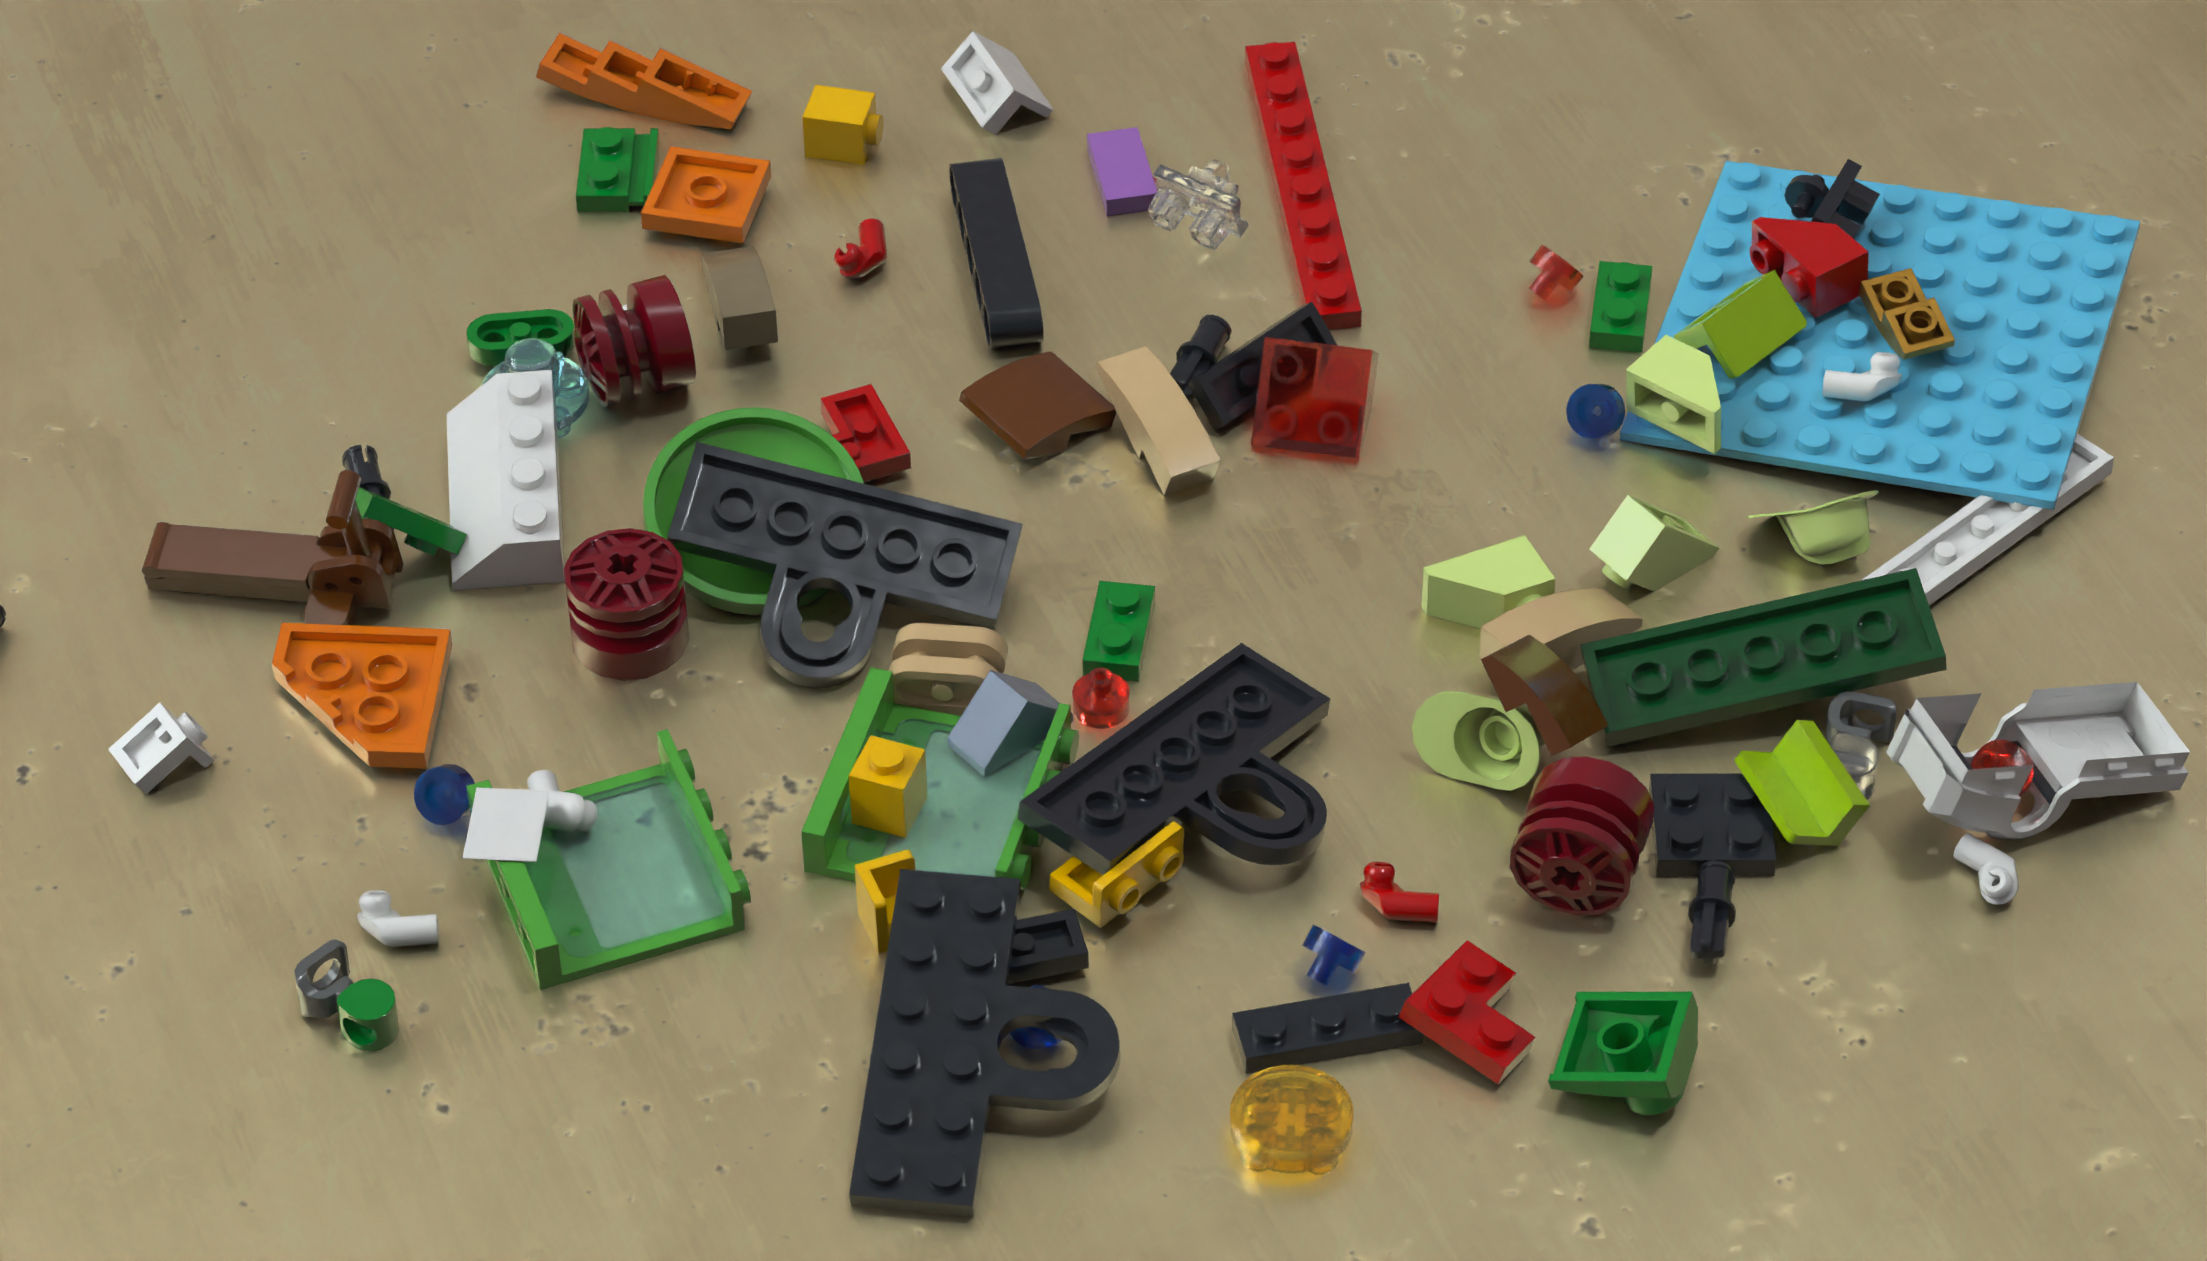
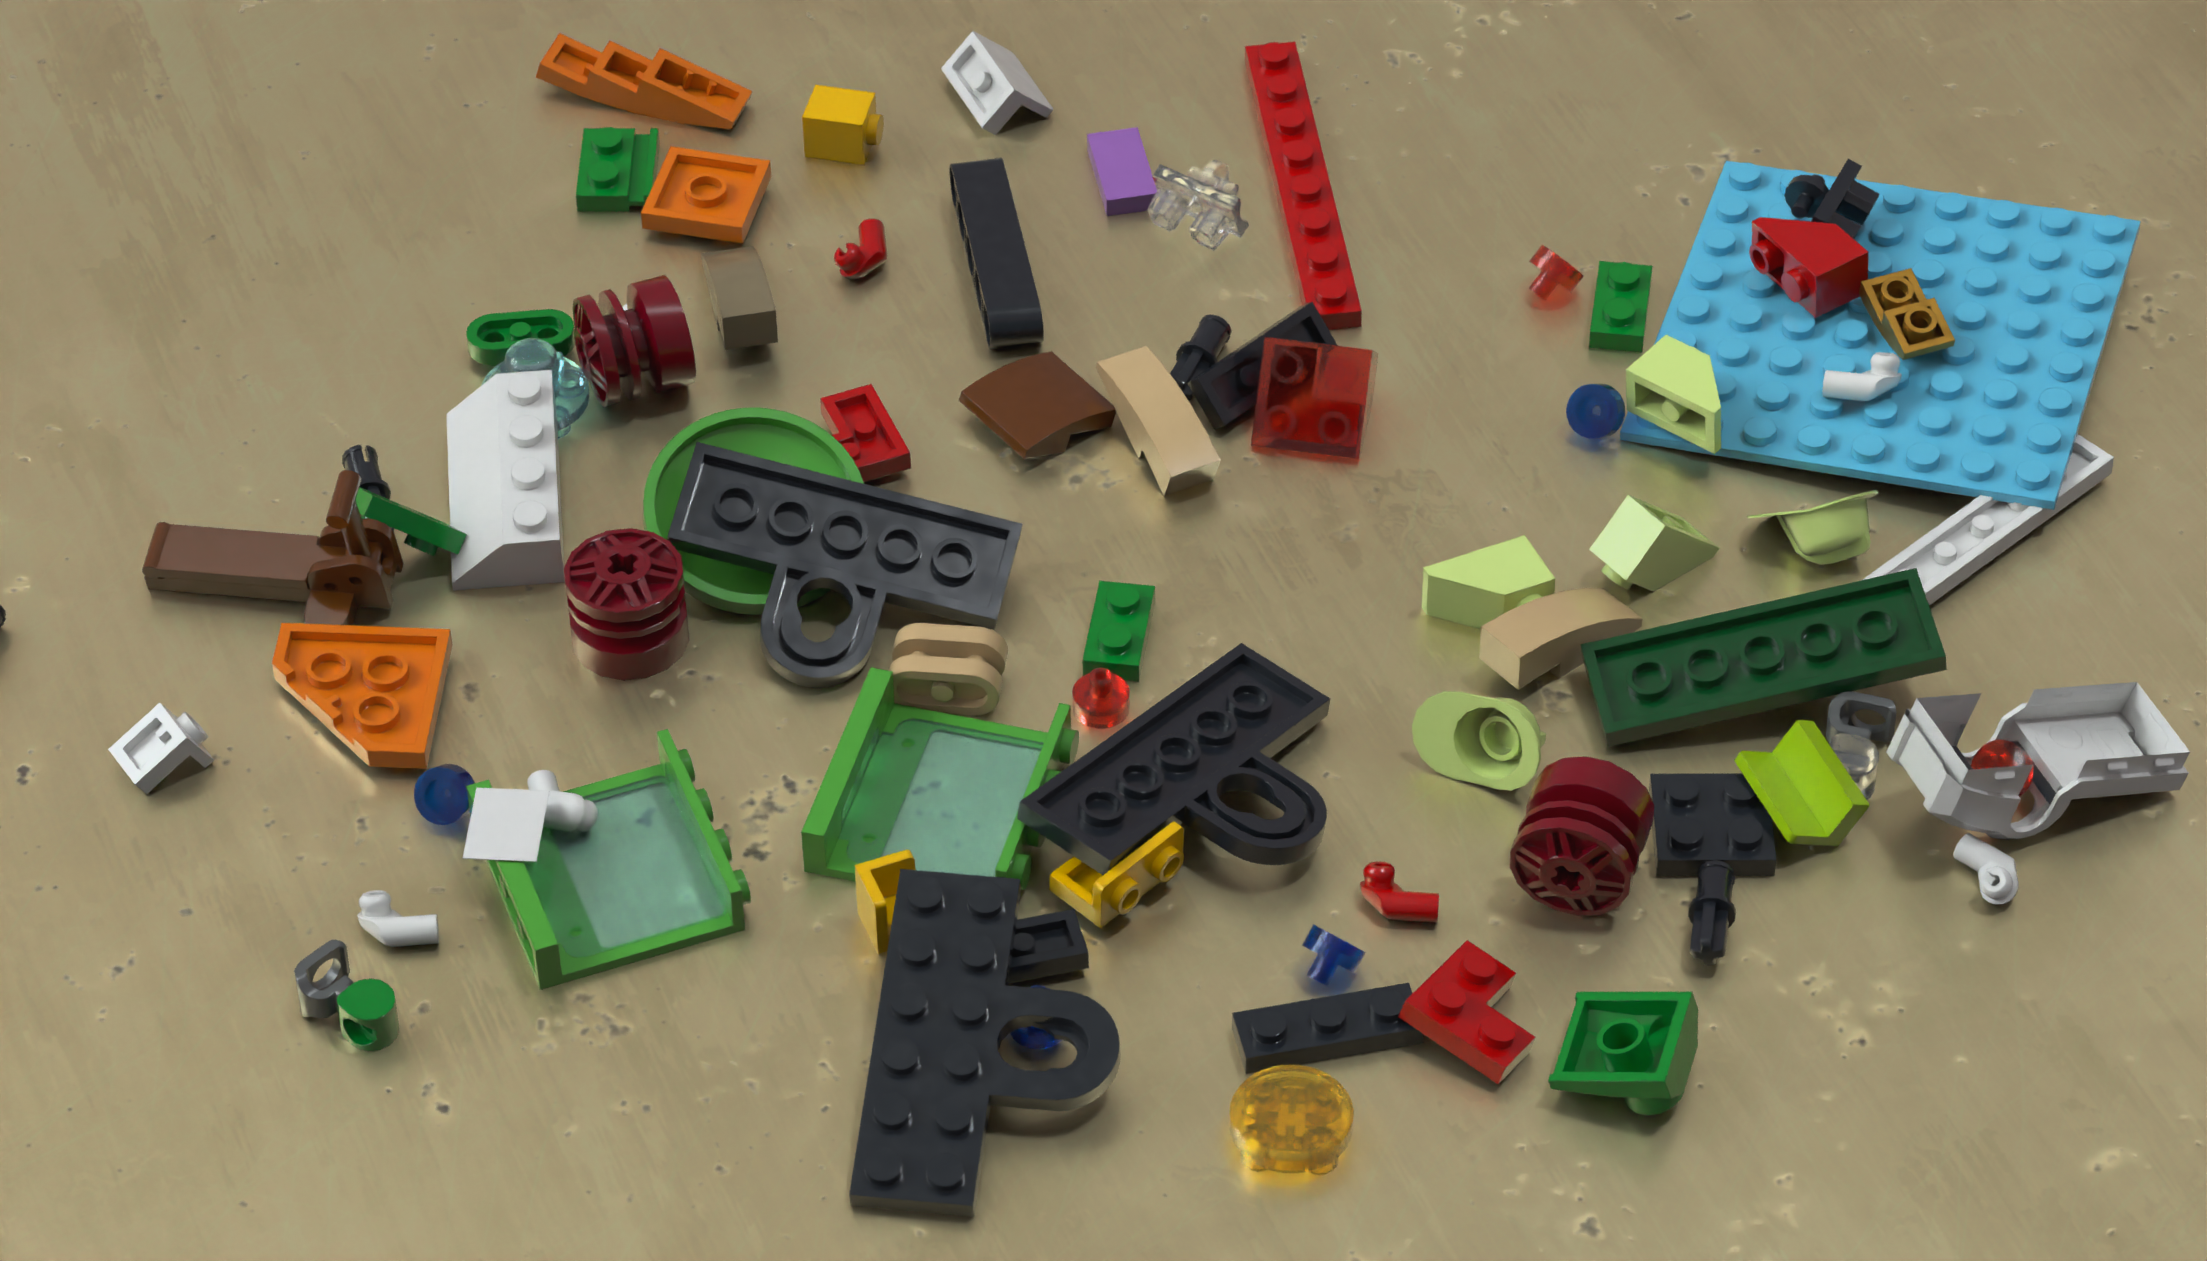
(888, 786): yellow brick -> none
(1002, 722): sand blue slope -> none
(1552, 691): reddish brown slope -> none
(1746, 324): lime panel -> none

